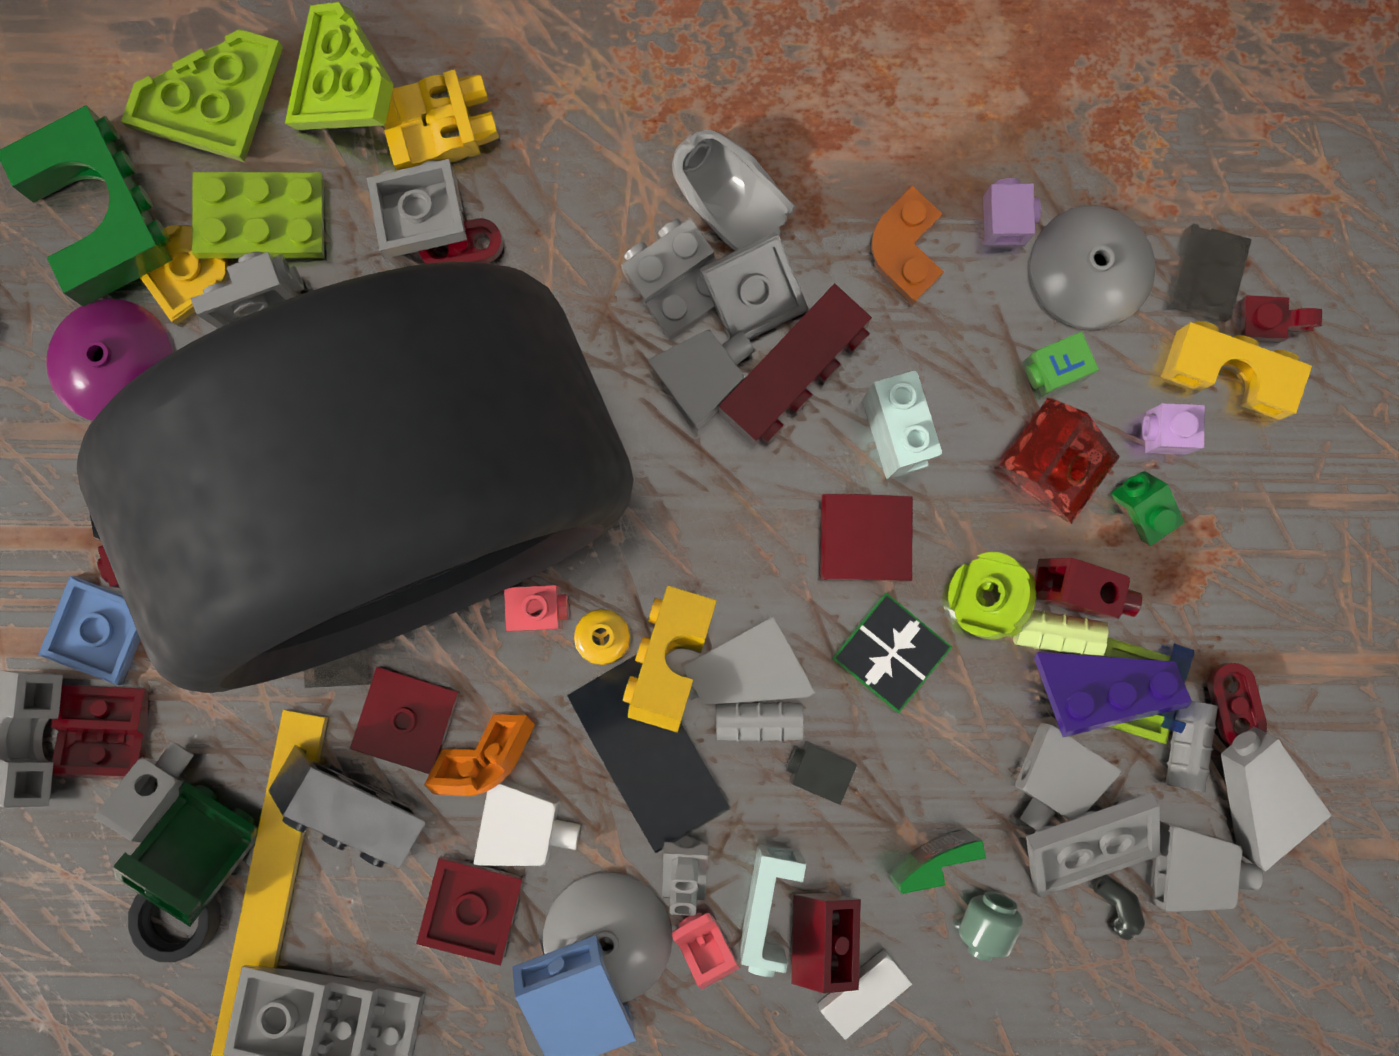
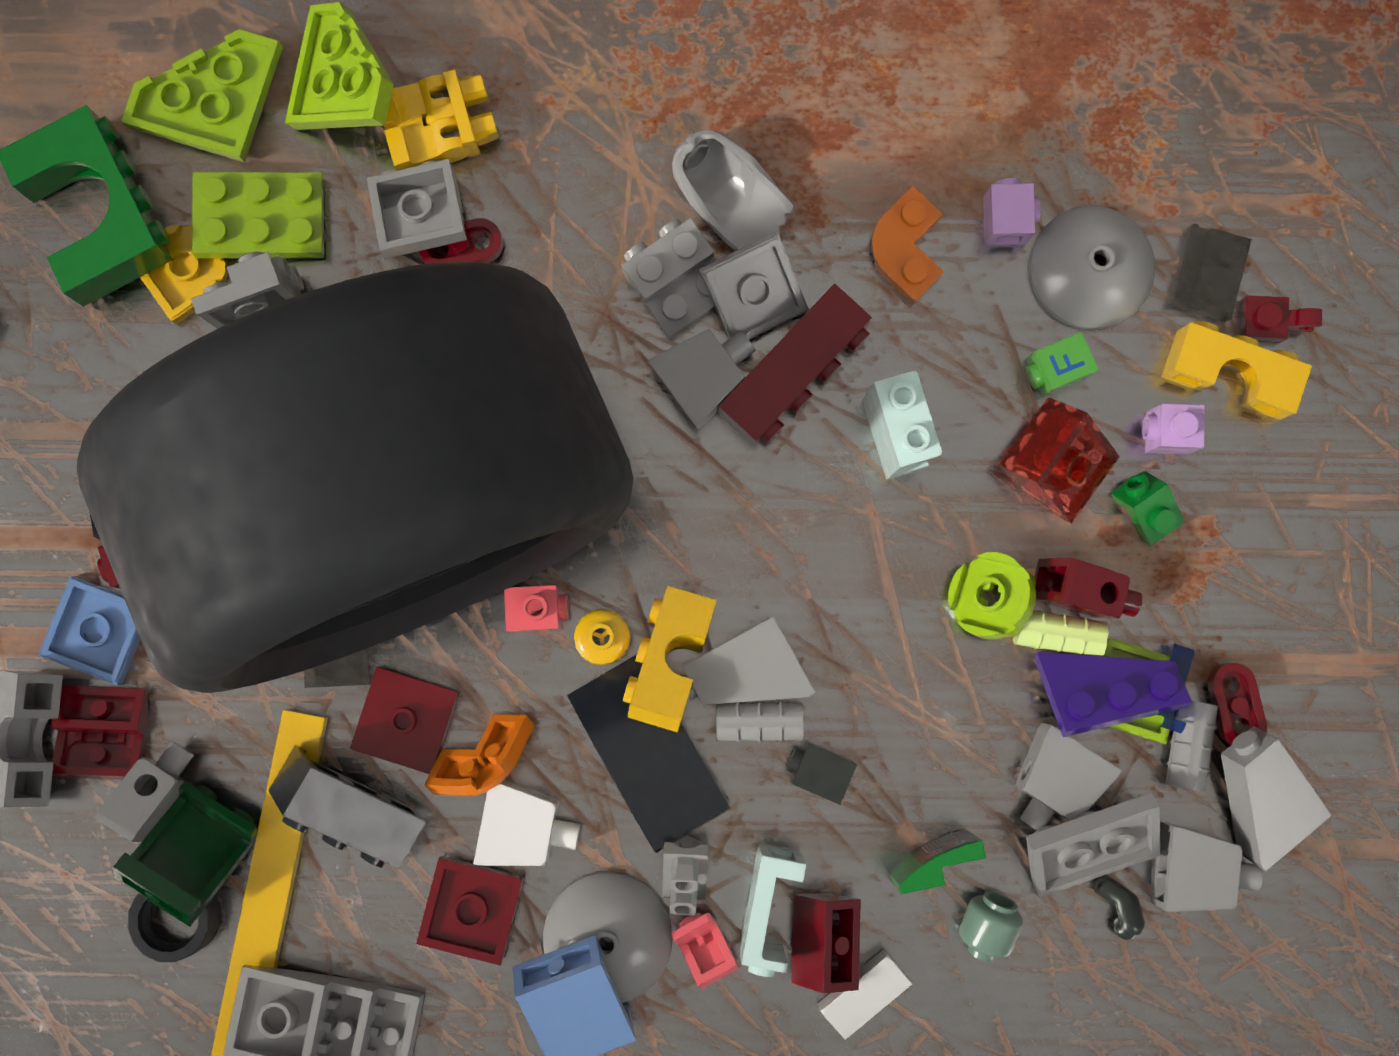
(130, 342): magenta dish -> none
(866, 537): dark red slope -> none
(891, 652): black tile -> none

